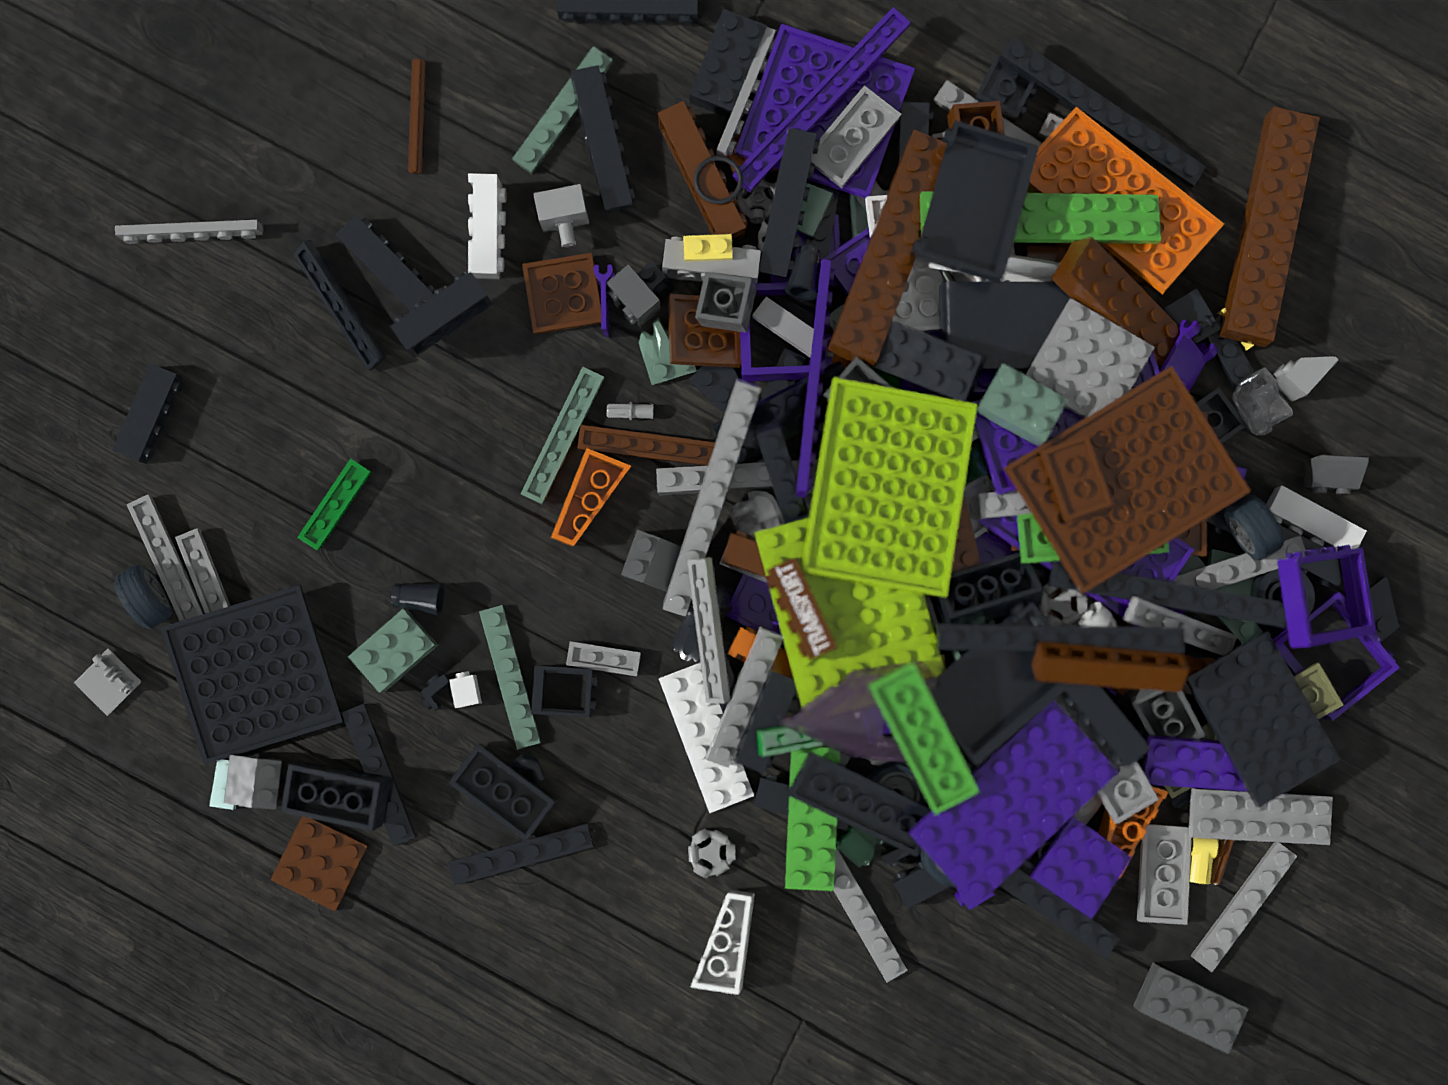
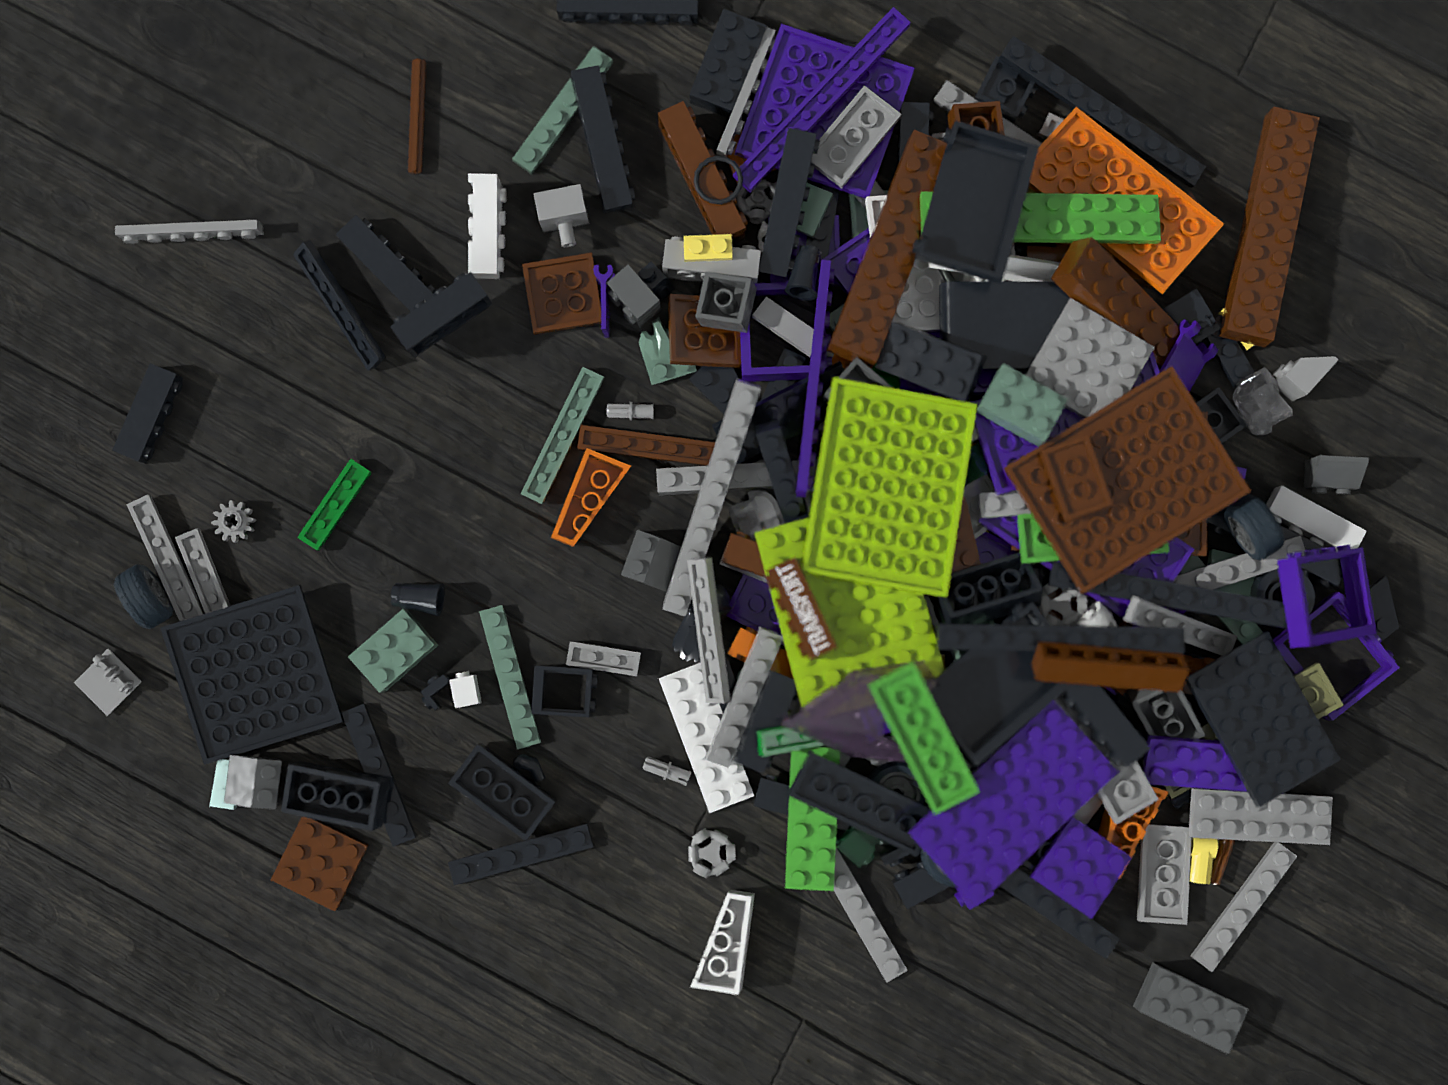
(227, 527): none -> light grey gear
(666, 770): none -> light grey axle

